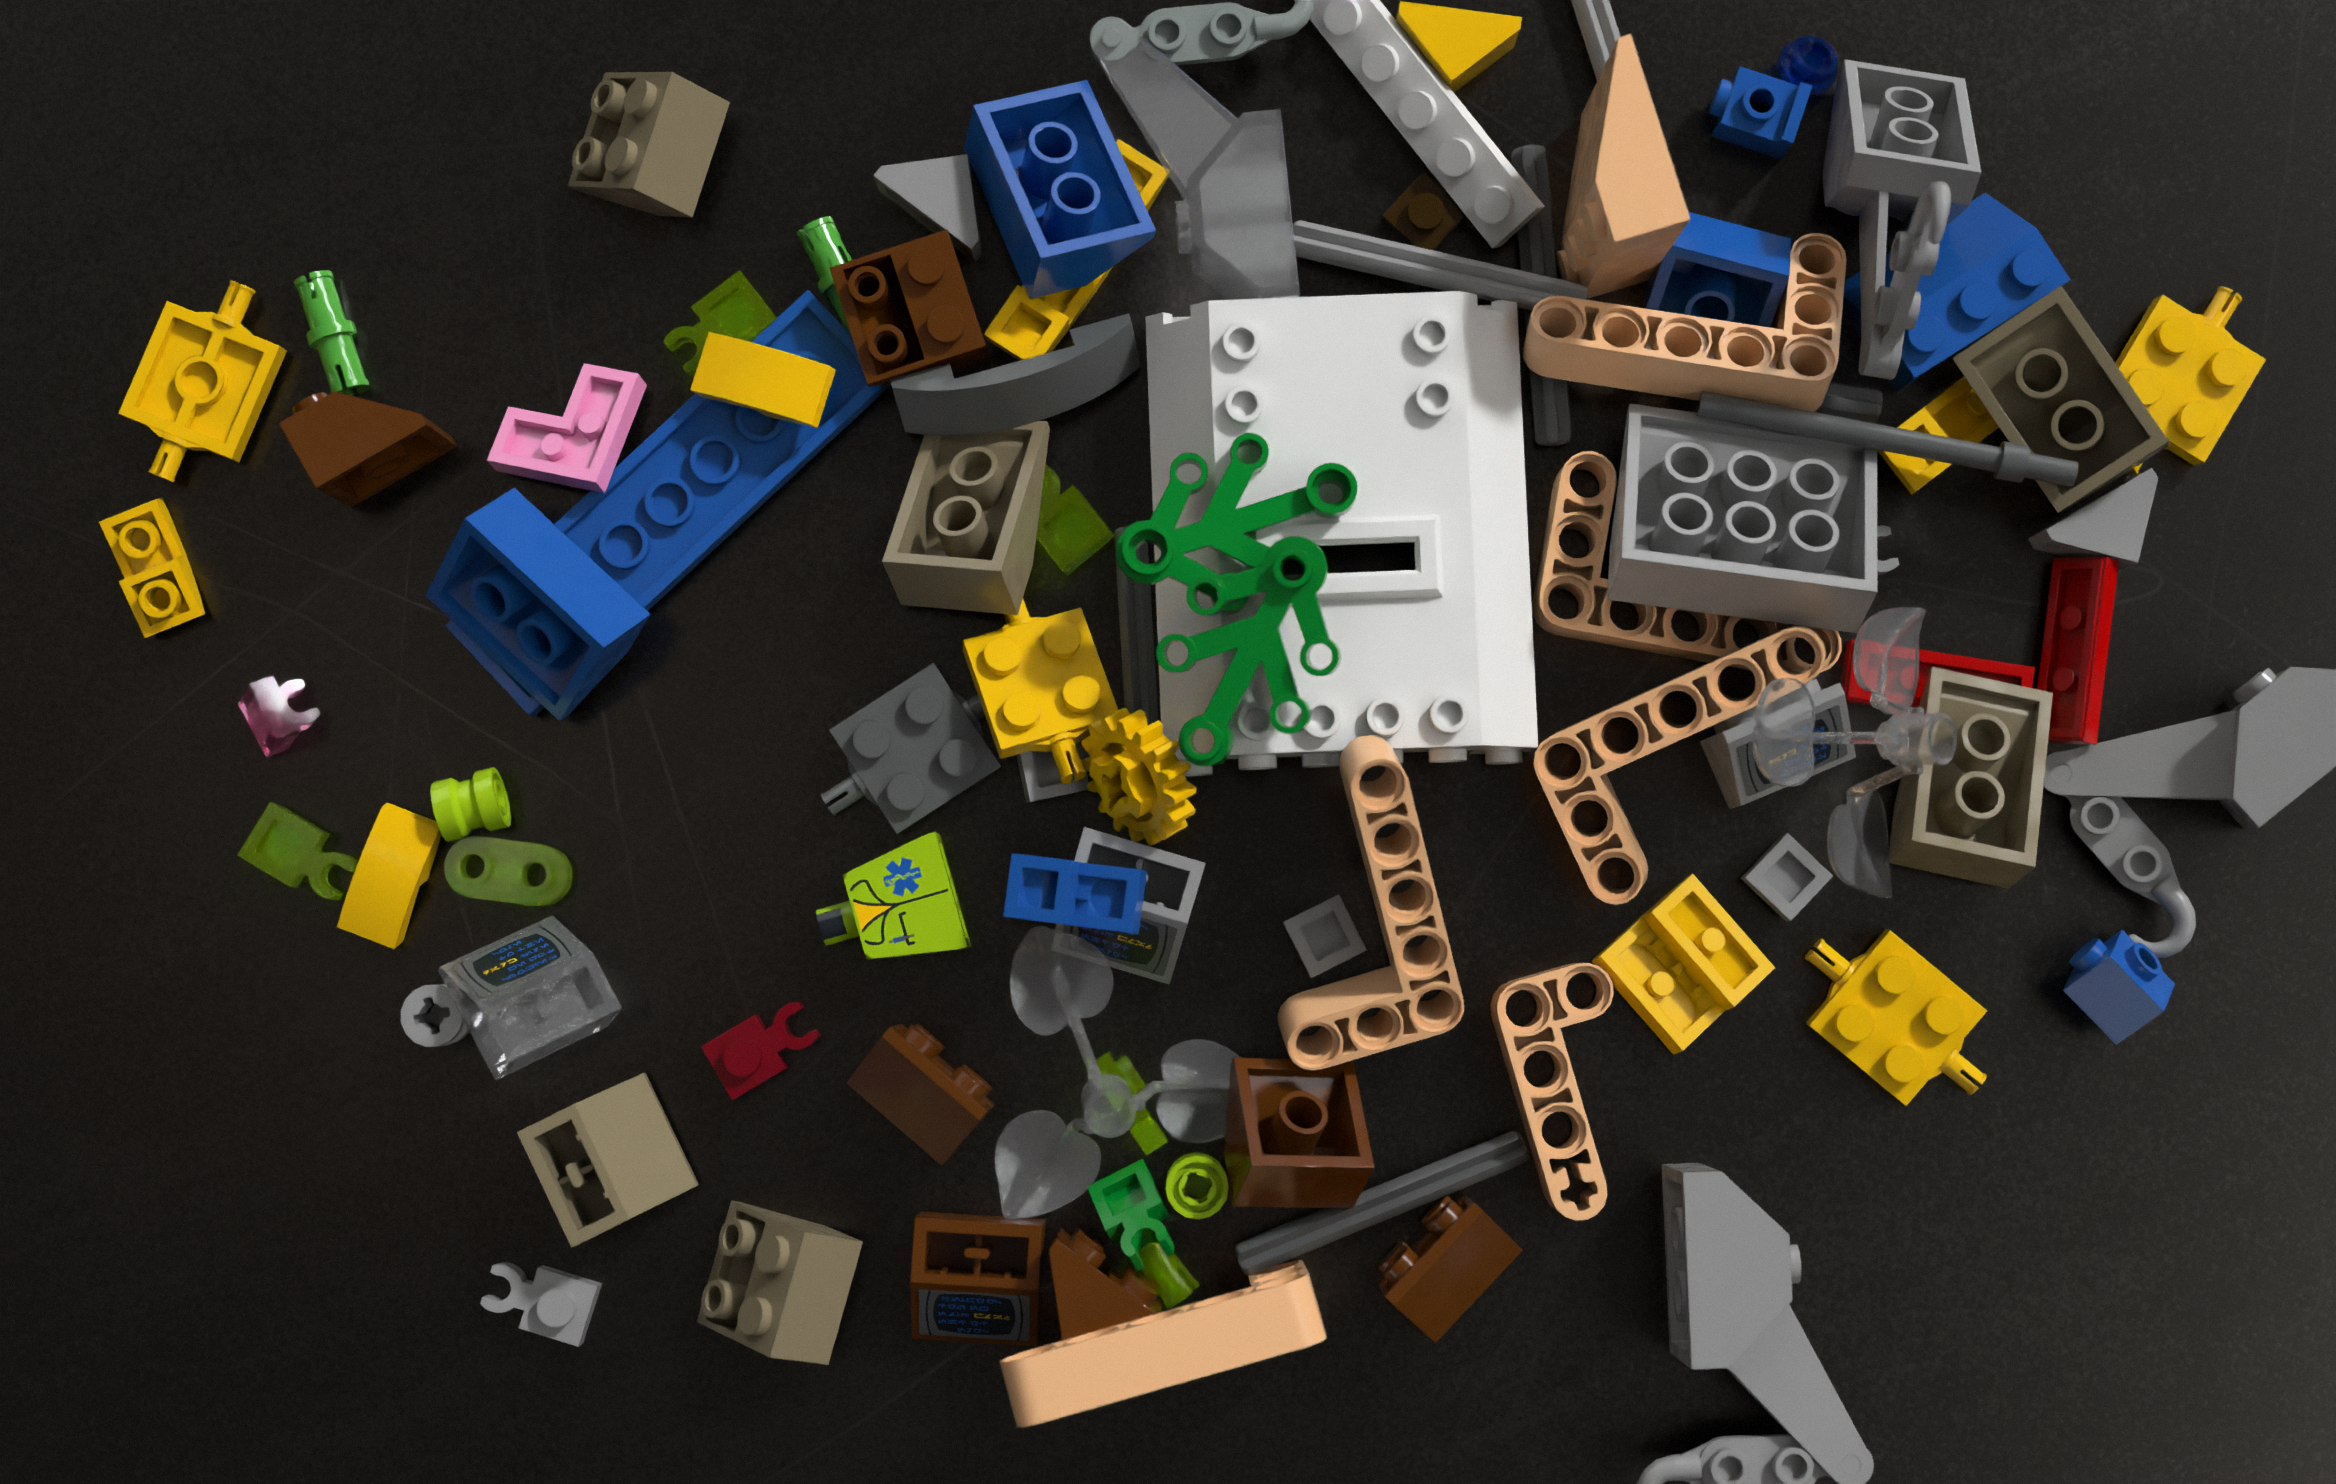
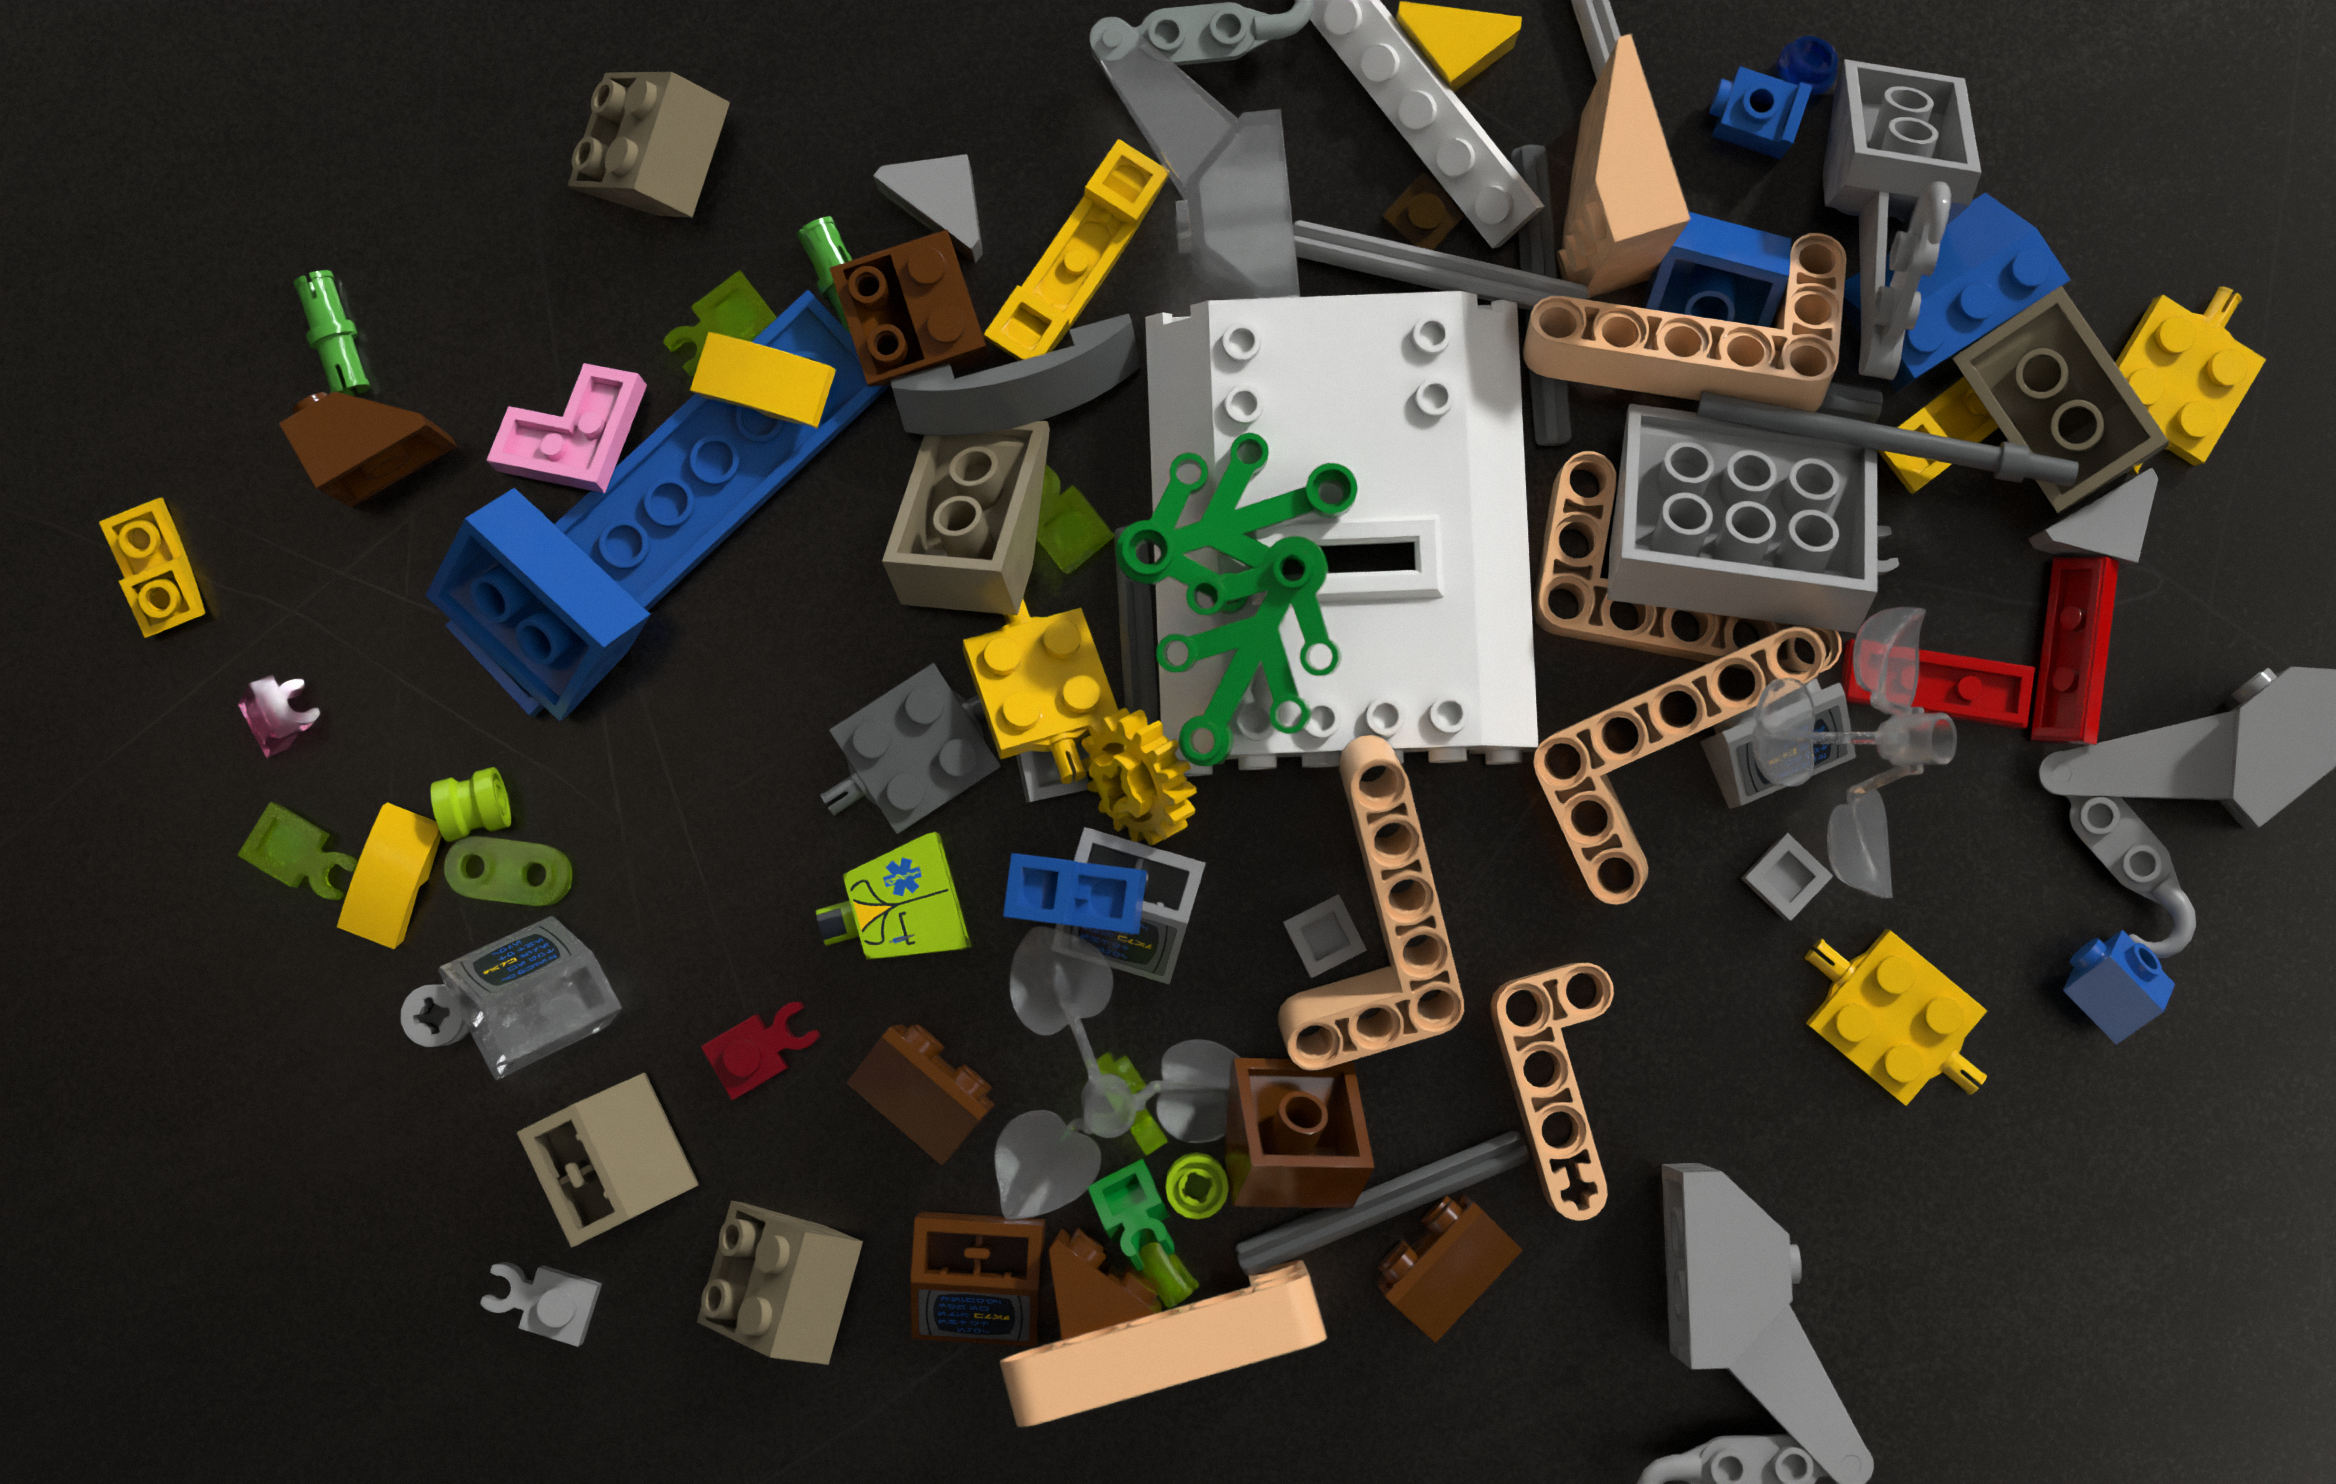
(202, 381): yellow plate -> none
(1056, 186): blue slope -> none
(1683, 964): yellow slope -> none
(1985, 805): dark tan slope -> none

